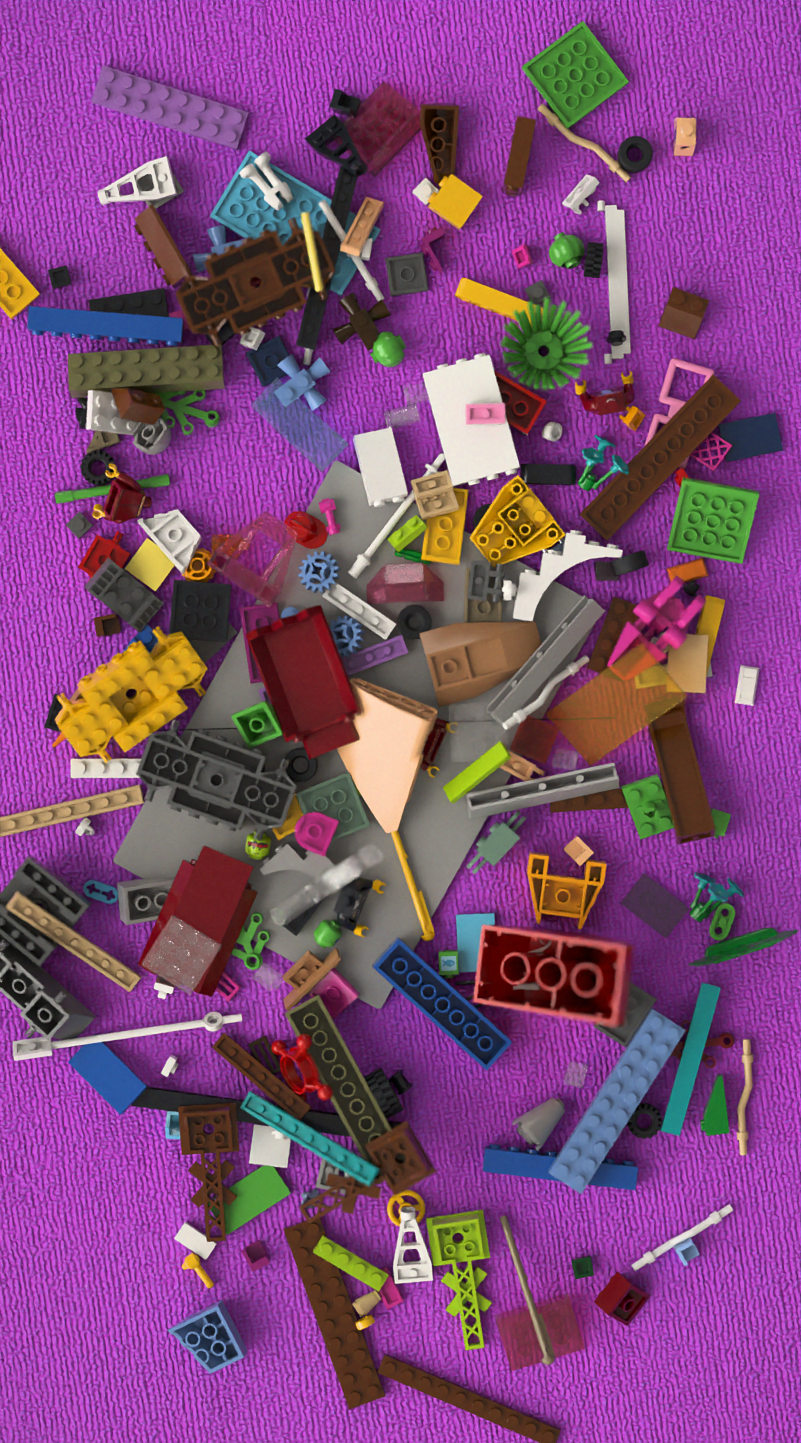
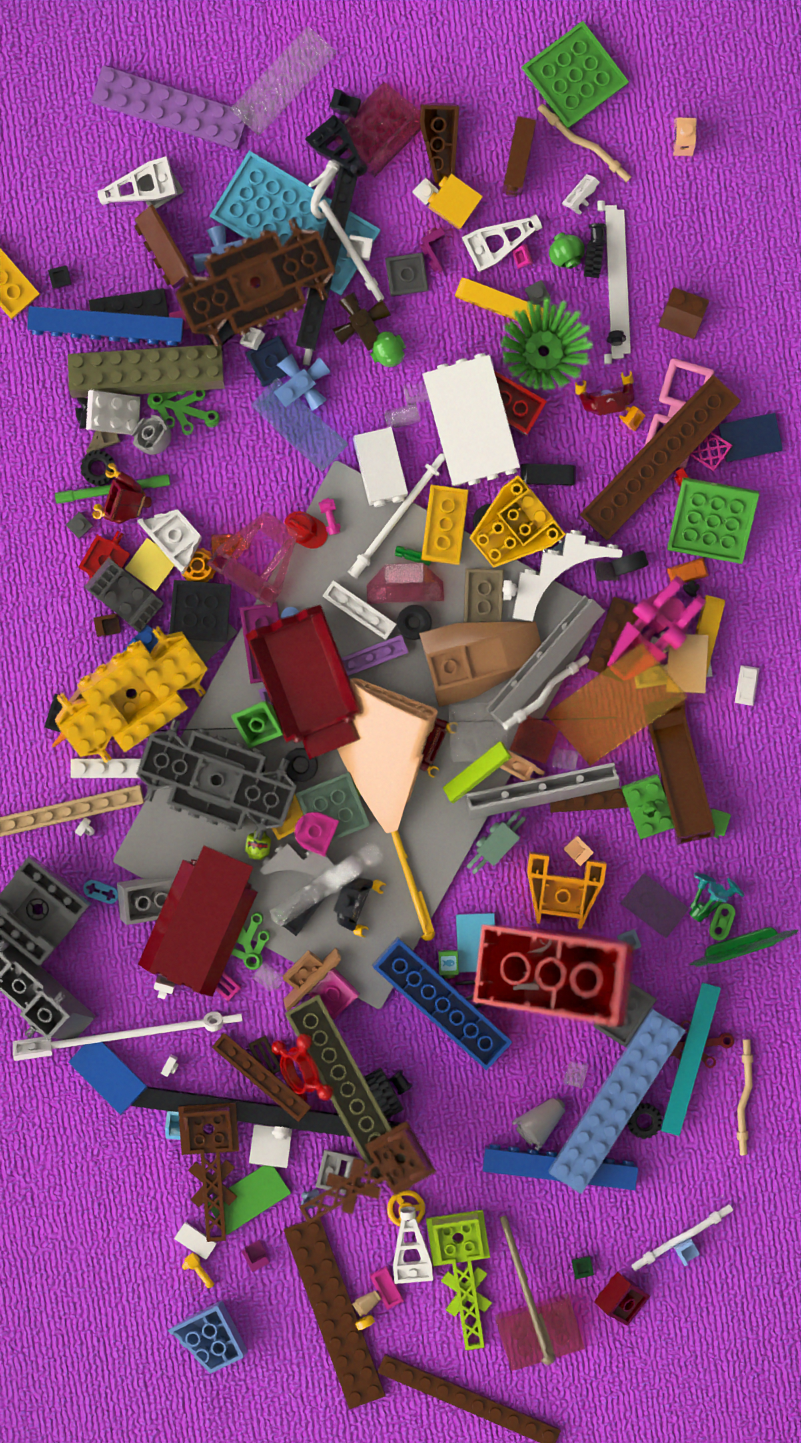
(73, 941): tan tile -> none
(138, 405): reddish brown slope -> none
(181, 954): clear plate -> none
(262, 163): white piece -> none
(283, 80): none -> clear plate
(310, 1138): teal tile -> none
(312, 251): light yellow bar -> none
(312, 575): medium blue gear -> none
(322, 183): none -> white plant
(327, 933): bright green head -> none
(350, 1263): lime plate -> none
(351, 630): medium blue gear -> none
(362, 226): light nougat tile -> none
(407, 533): lime plate -> none
(434, 495): tan slope -> none
(479, 250): none -> white plate
(479, 581): dark grey plate -> none
(485, 413): bright pink plate -> none
(552, 431): white tile -> none
(588, 478): teal plant -> none
(597, 232): none -> black bush
(631, 938): none -> sand blue plate
(643, 145): black tyre -> none
(715, 1111): green slope -> none

